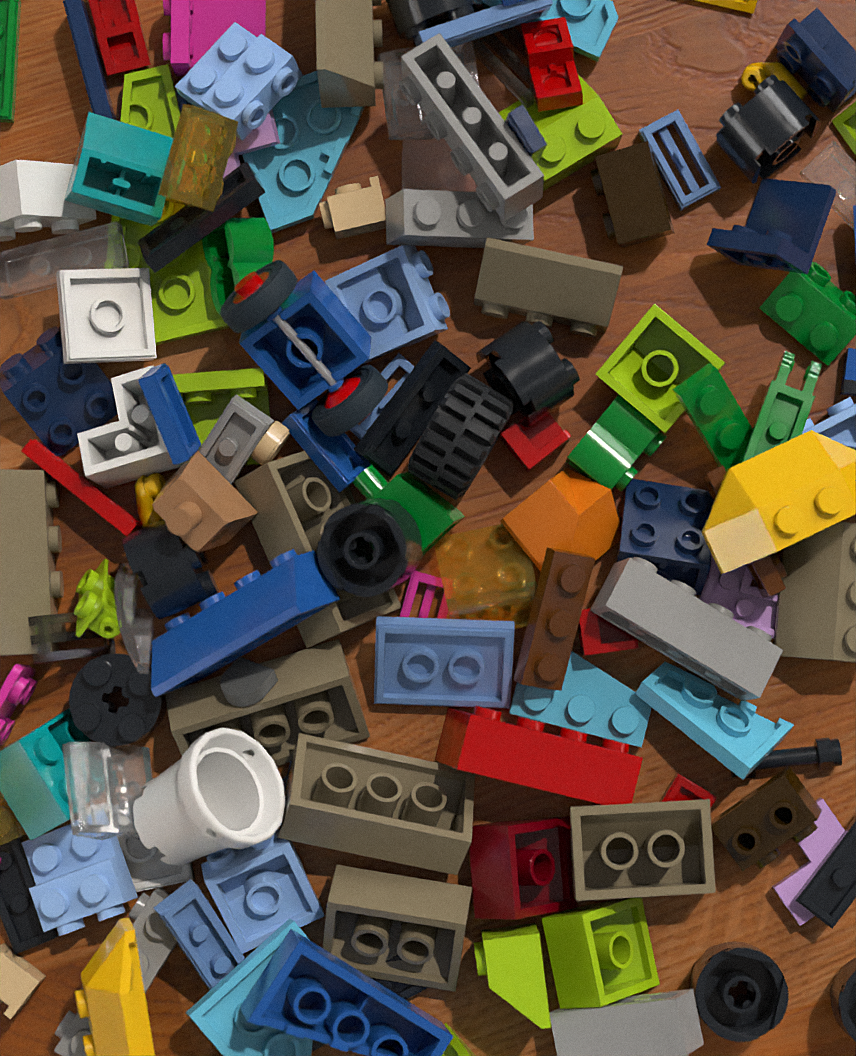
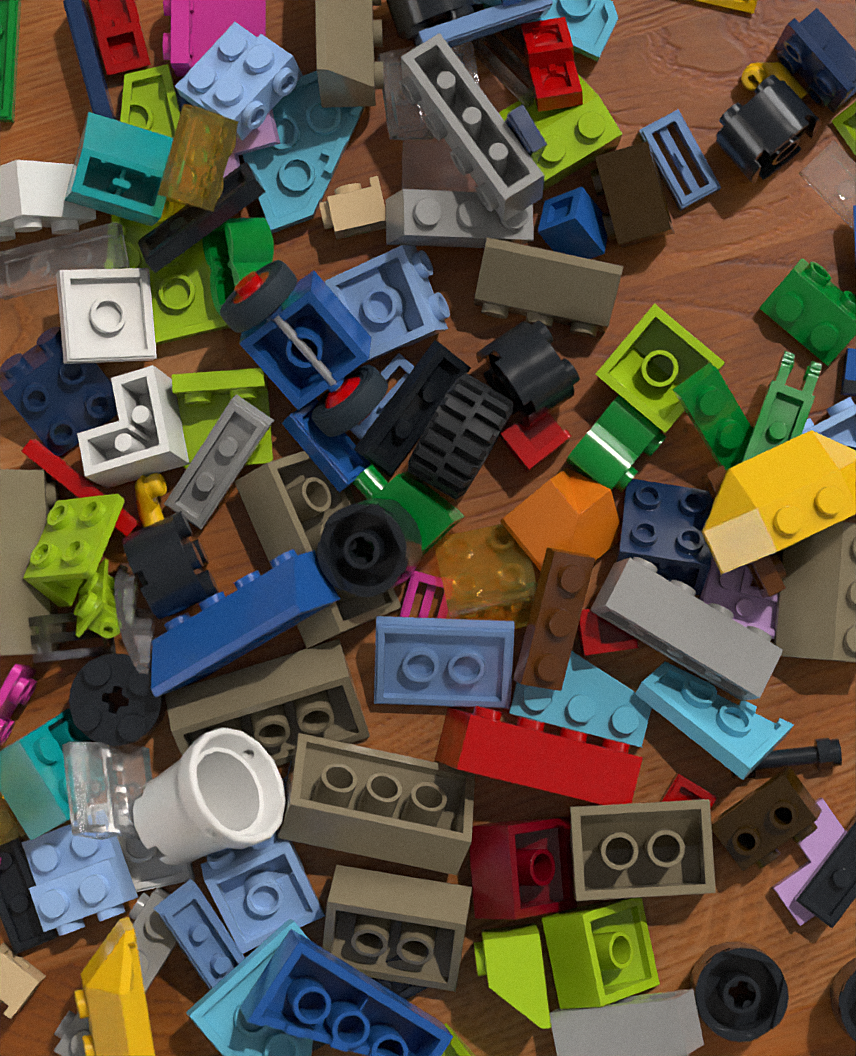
(72, 545): none -> lime bracket
(170, 413): blue tile -> none
(202, 505): medium nougat torso -> none
(246, 682): dark grey tile -> none
(270, 443): tan tile -> none
(573, 225): none -> blue panel
(780, 227): dark blue bracket -> none

